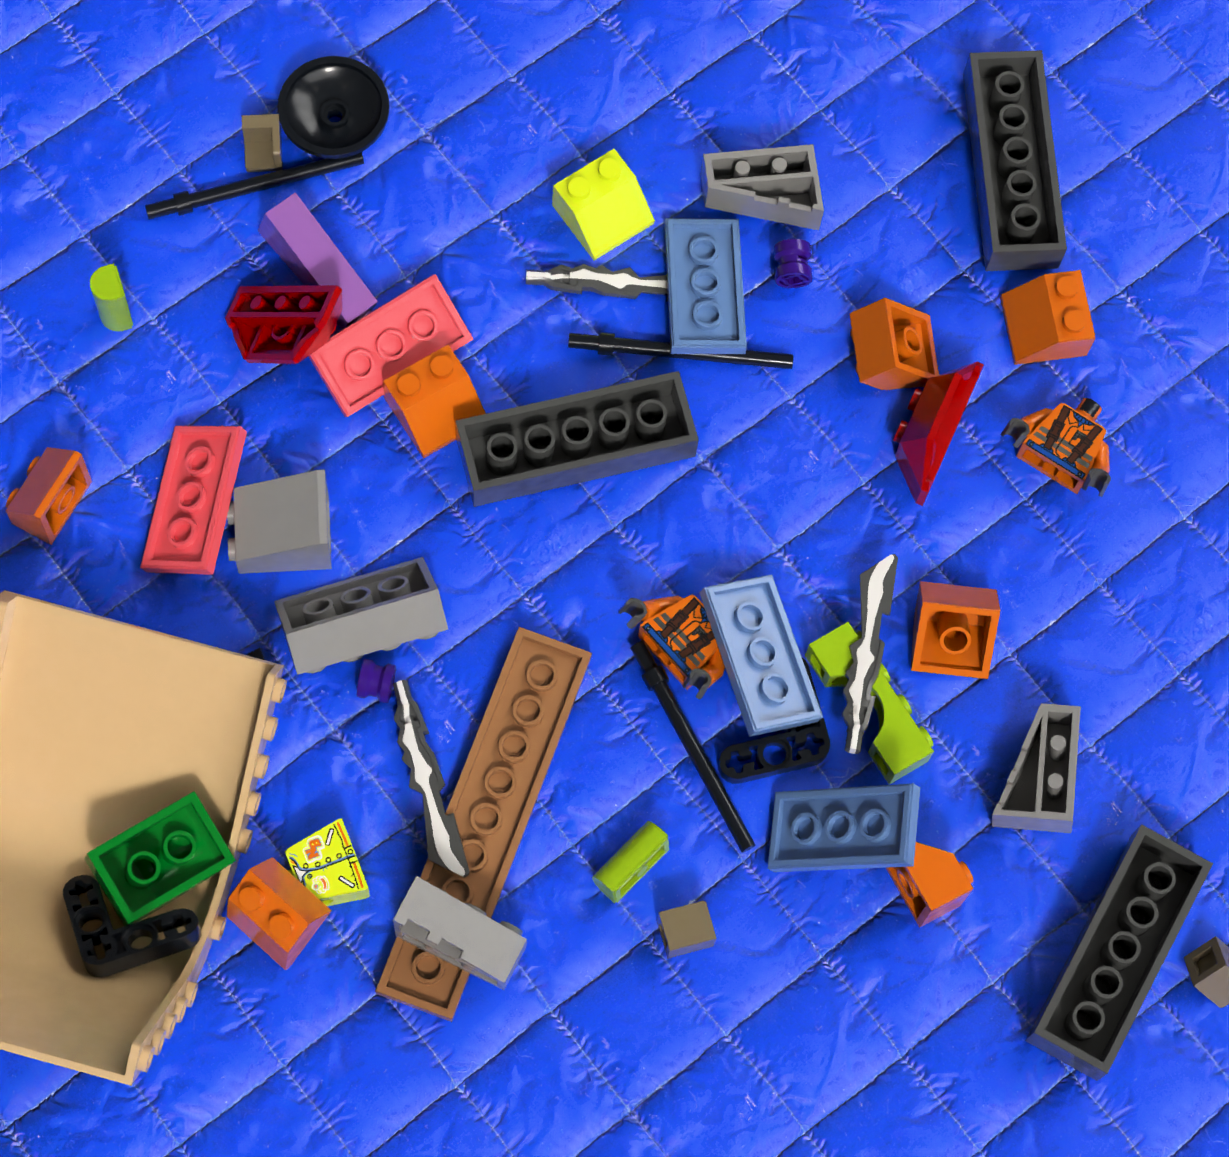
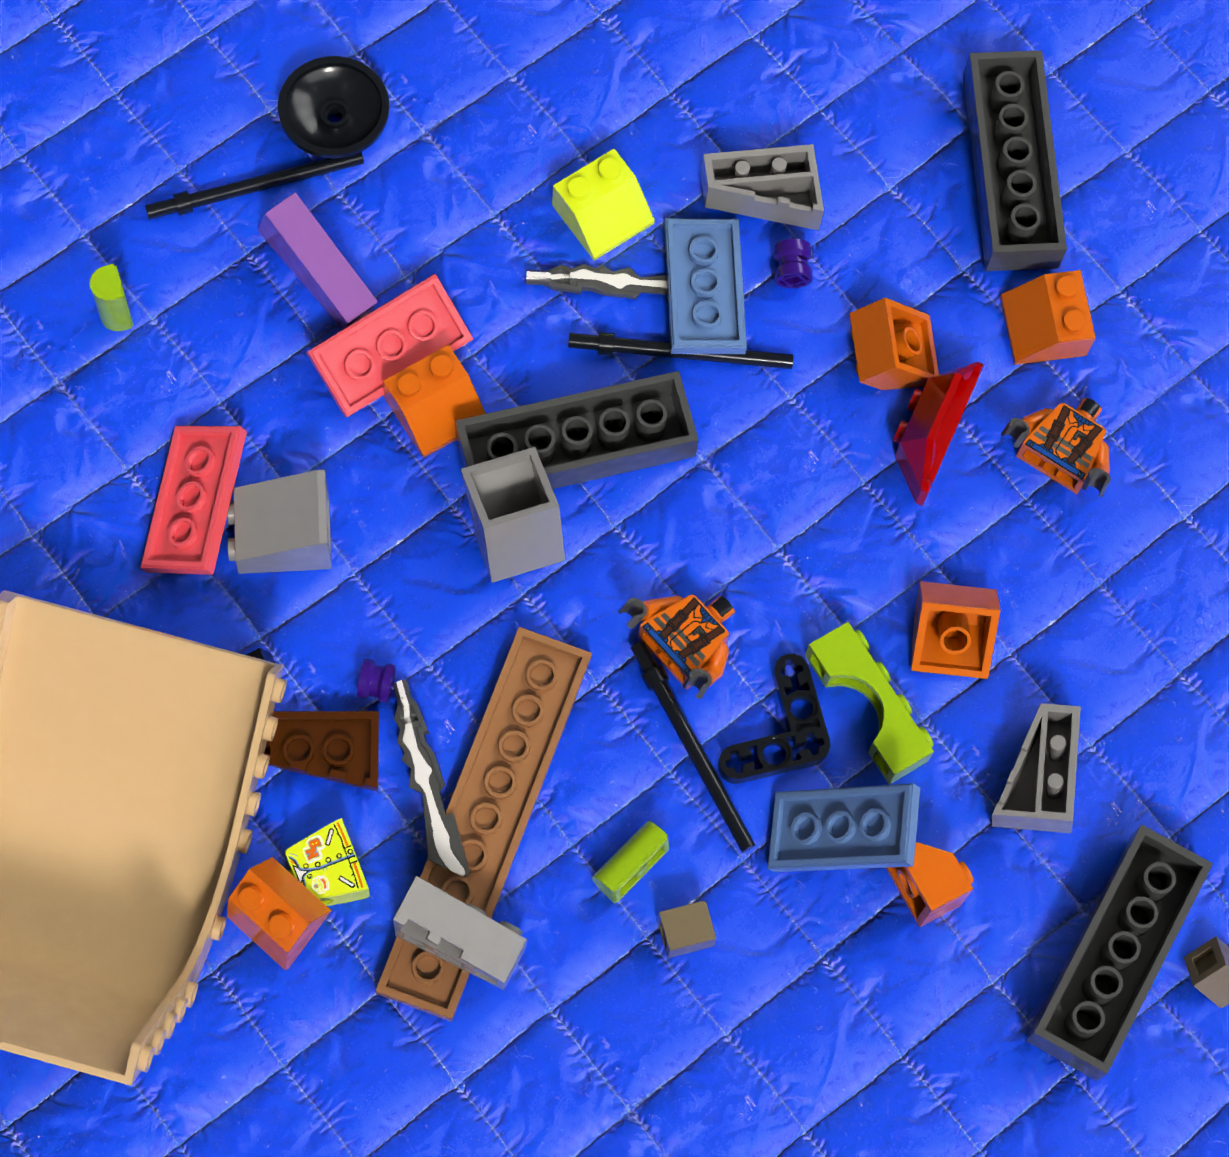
(49, 493): slope -> none
(118, 942): black beam -> none
(159, 859): green slope -> none
(262, 142): dark tan panel -> none
(283, 321): red wedge -> none
(328, 745): none -> reddish brown wing
(361, 616): light grey slope -> none
(514, 514): none -> light grey slope
(760, 655): medium blue tile -> none
(867, 652): dark grey sword -> none

